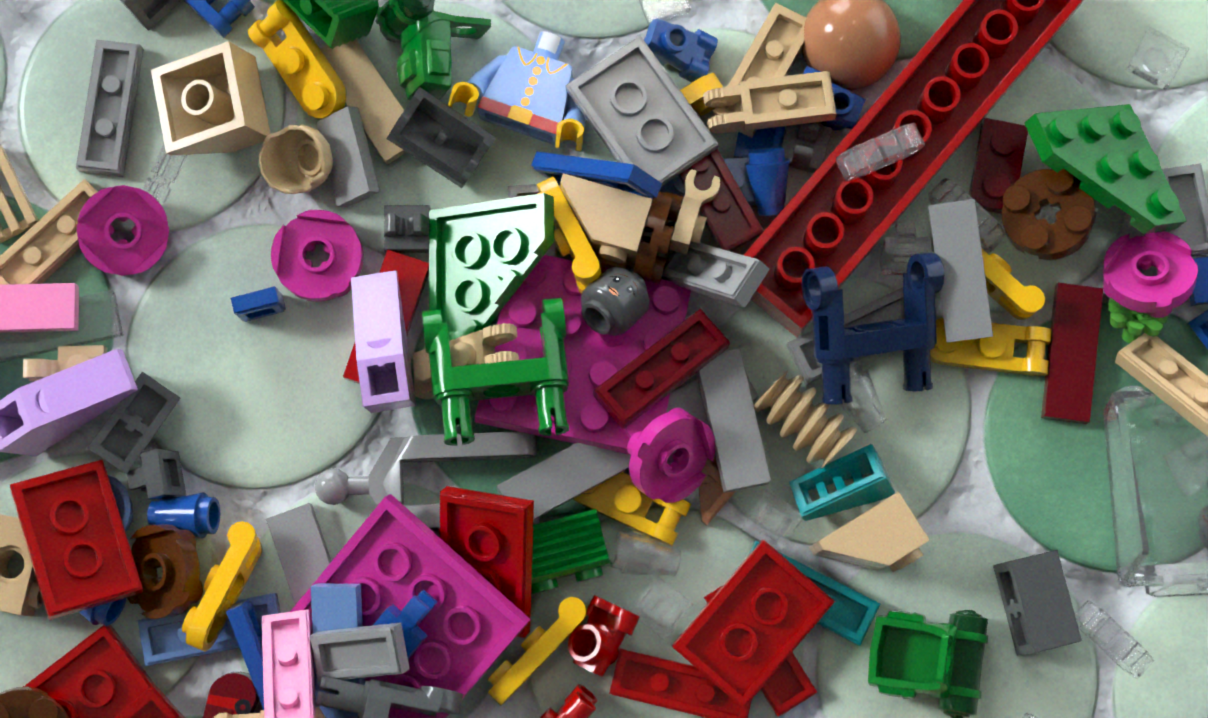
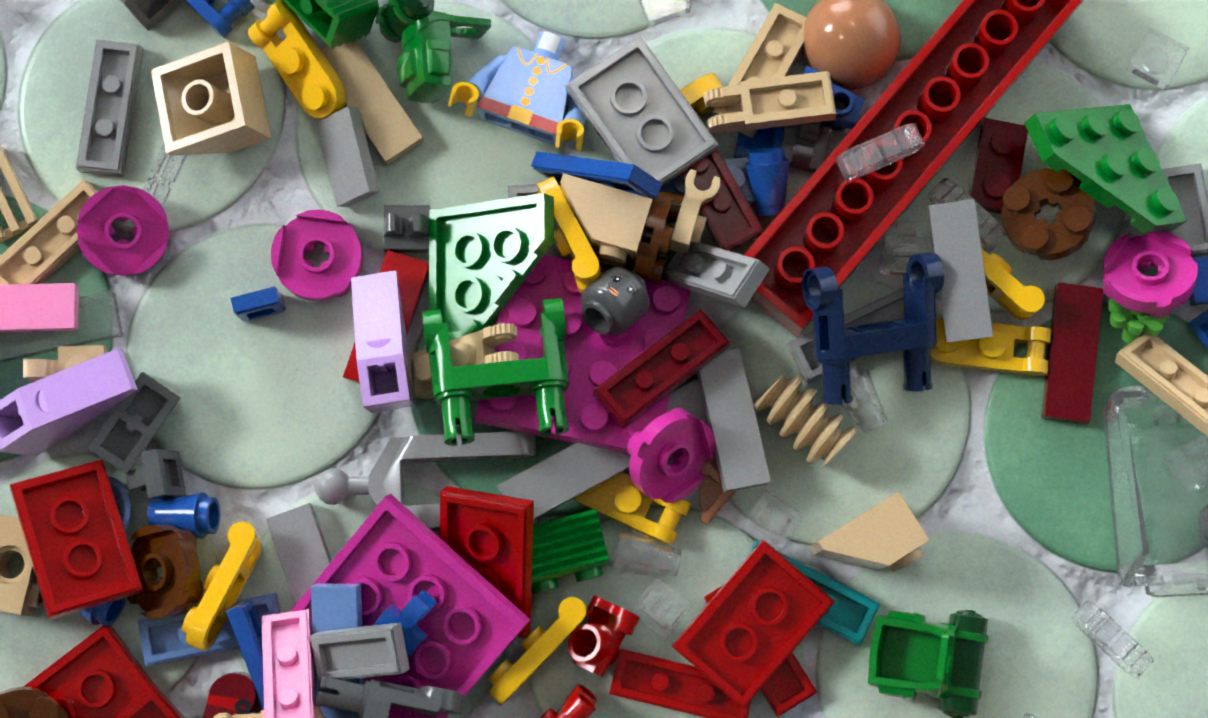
(295, 159): tan hair -> none
(440, 137): dark grey hinge -> none
(681, 48): blue plate -> none
(861, 492): teal slope -> none
(1037, 603): dark grey hinge -> none

